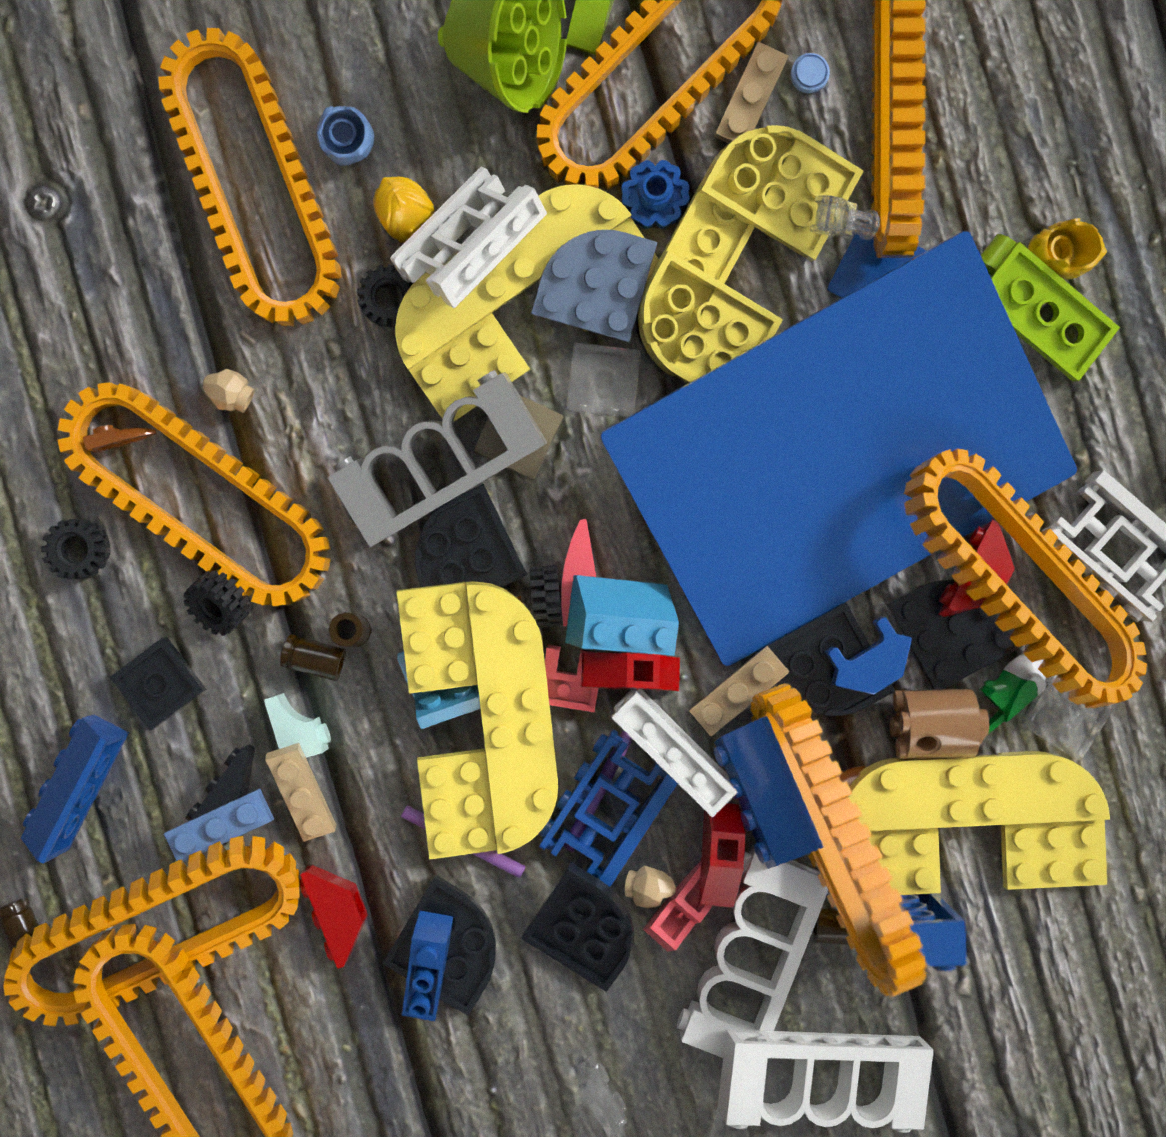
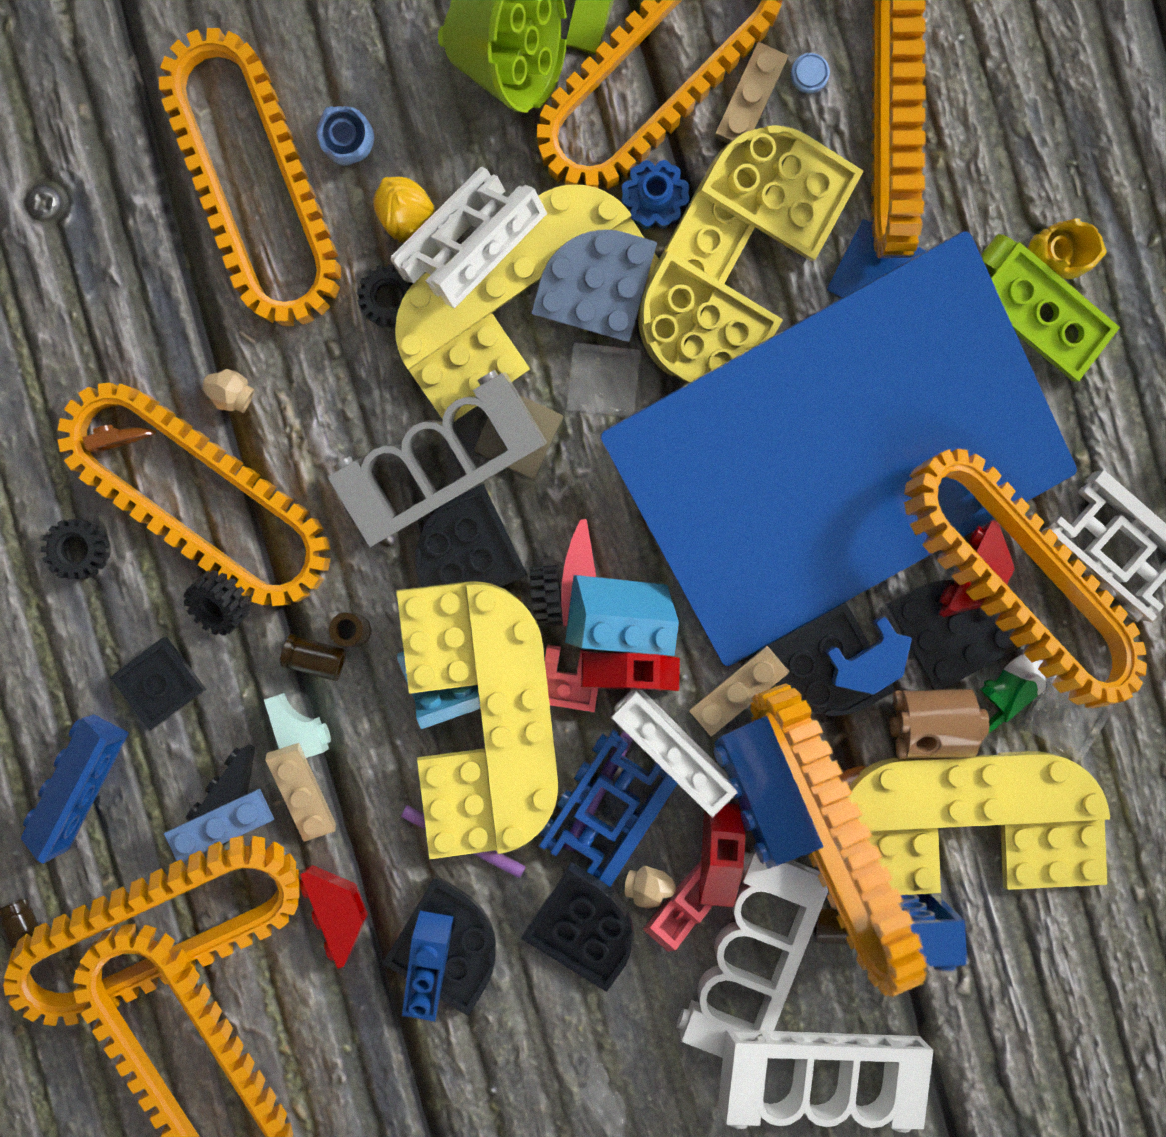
(841, 218): clear connector -> none

